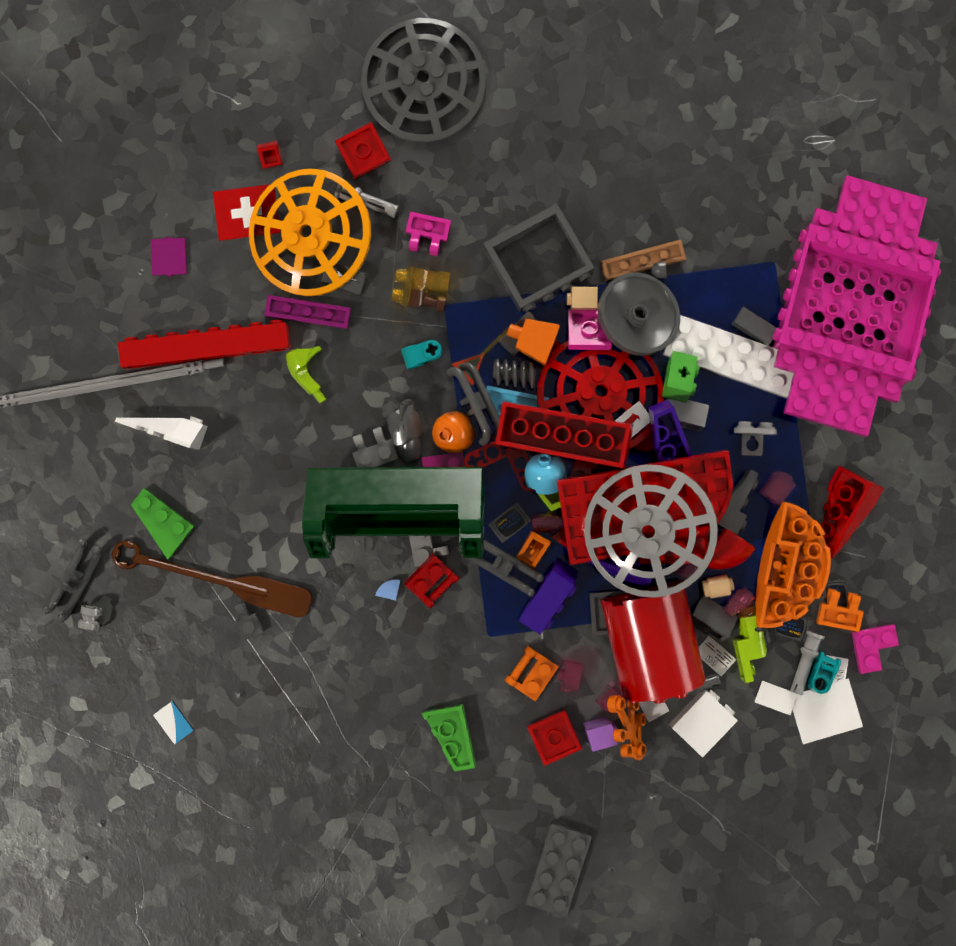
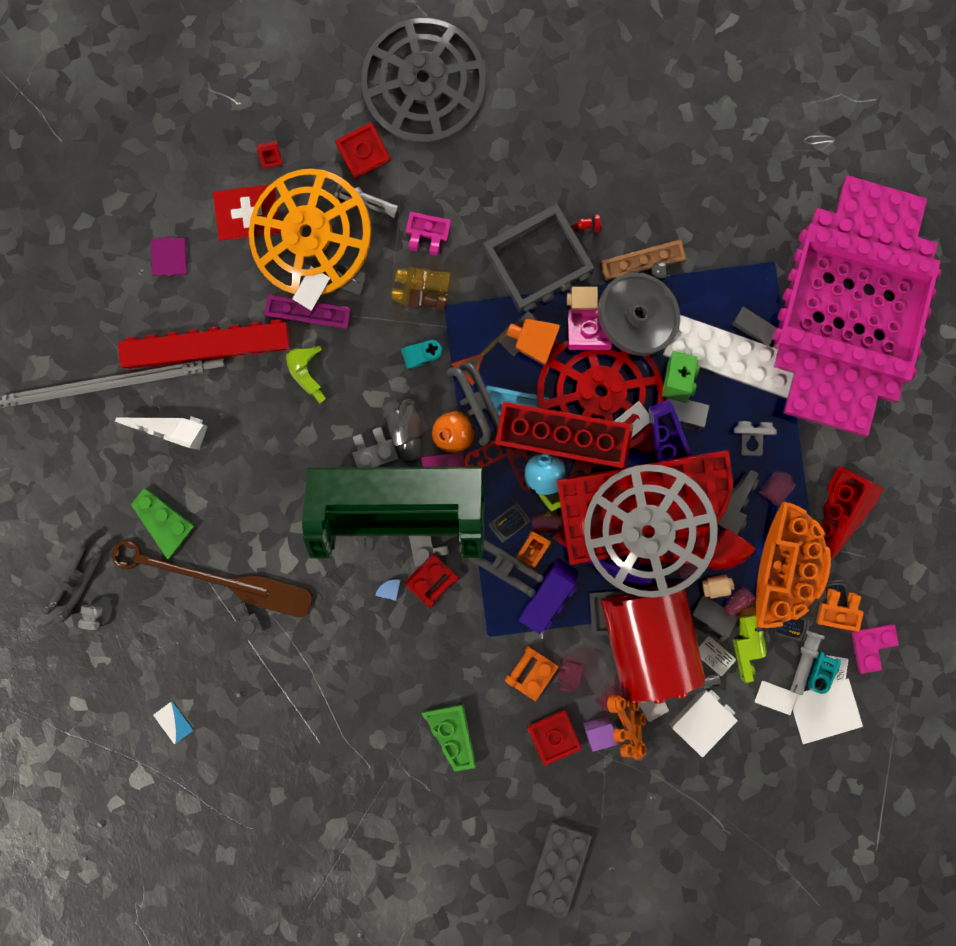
(311, 289): none -> white sticker
(514, 373): dark grey piece -> none
(587, 223): none -> red piece

